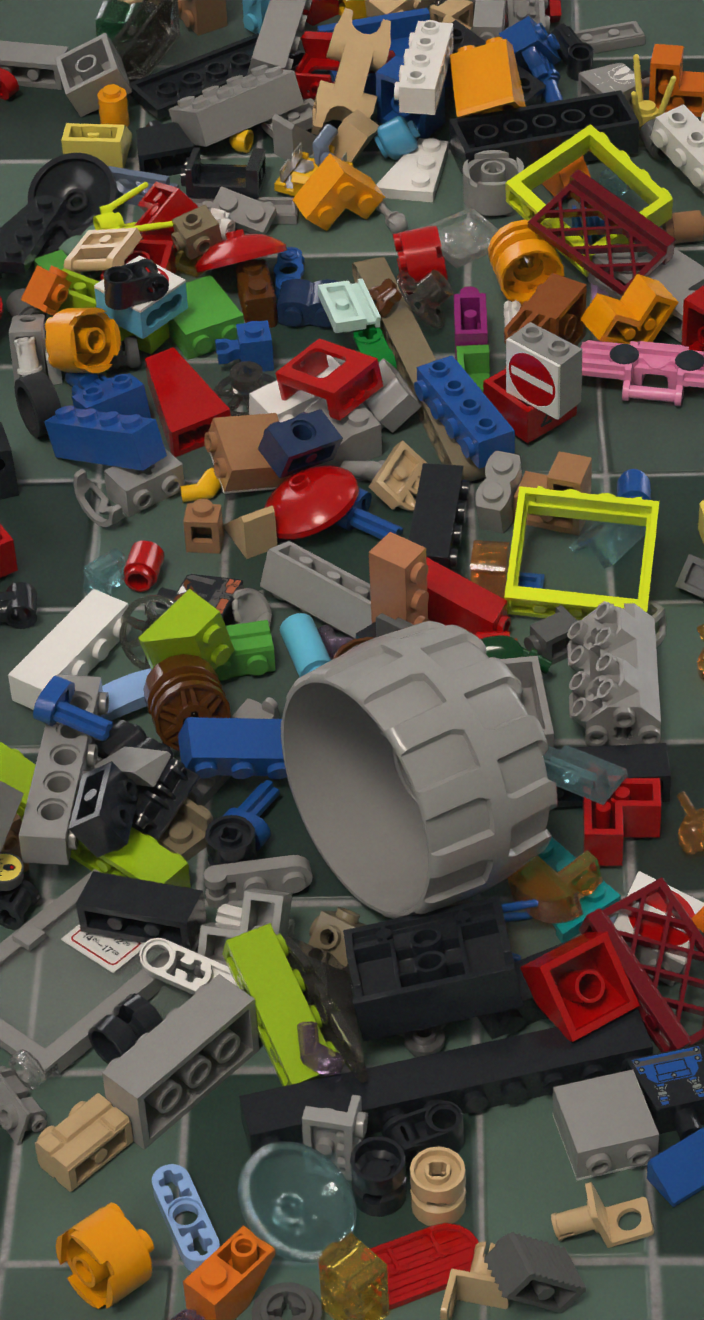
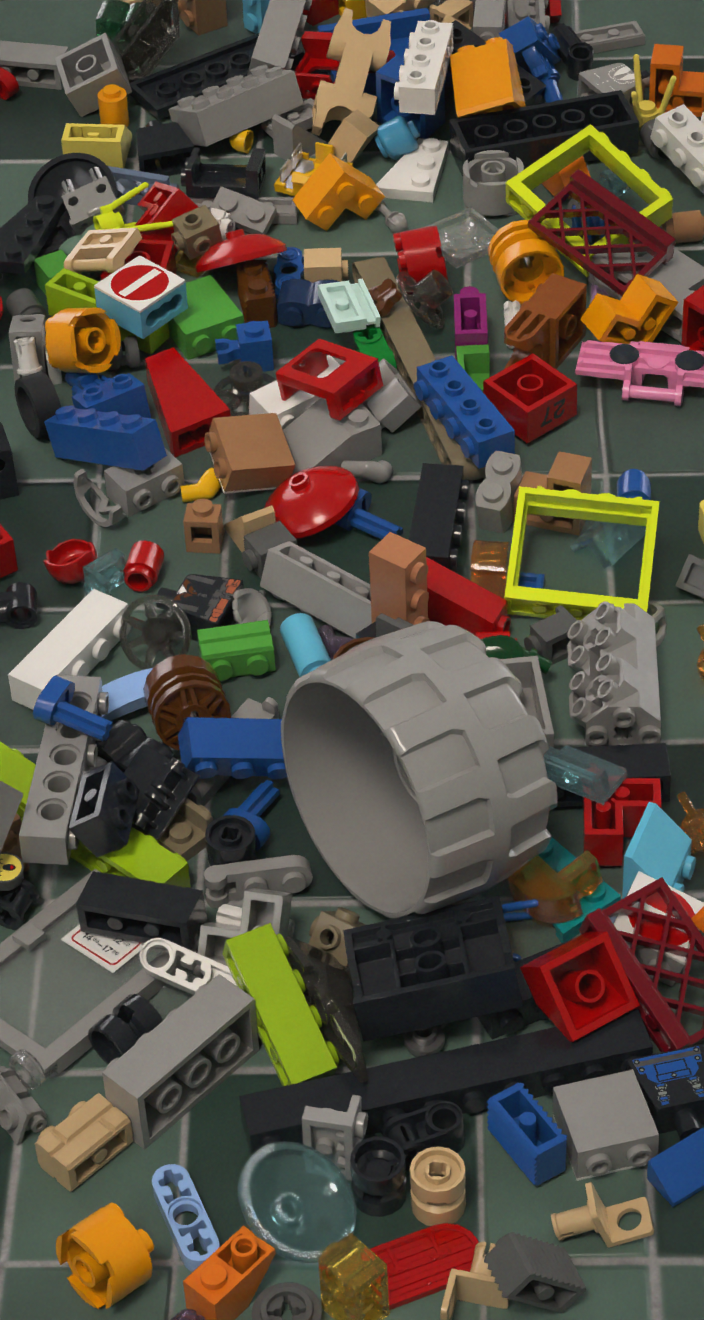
(47, 289): orange brick -> none
(67, 560): none -> red hair
(85, 201): none -> light grey piece
(130, 284): black piece -> none
(139, 764): light grey slope -> none
(188, 628): lime slope -> none
(258, 543): none -> dark grey brick
(300, 443): dark blue brick -> none
(316, 1055): arm -> none
(322, 142): sand blue arm -> none
(324, 264): none -> tan brick
(399, 478): tan plate -> none
(527, 1133): none -> blue brick
(543, 370): piece -> none
(658, 850): none -> medium azure slope

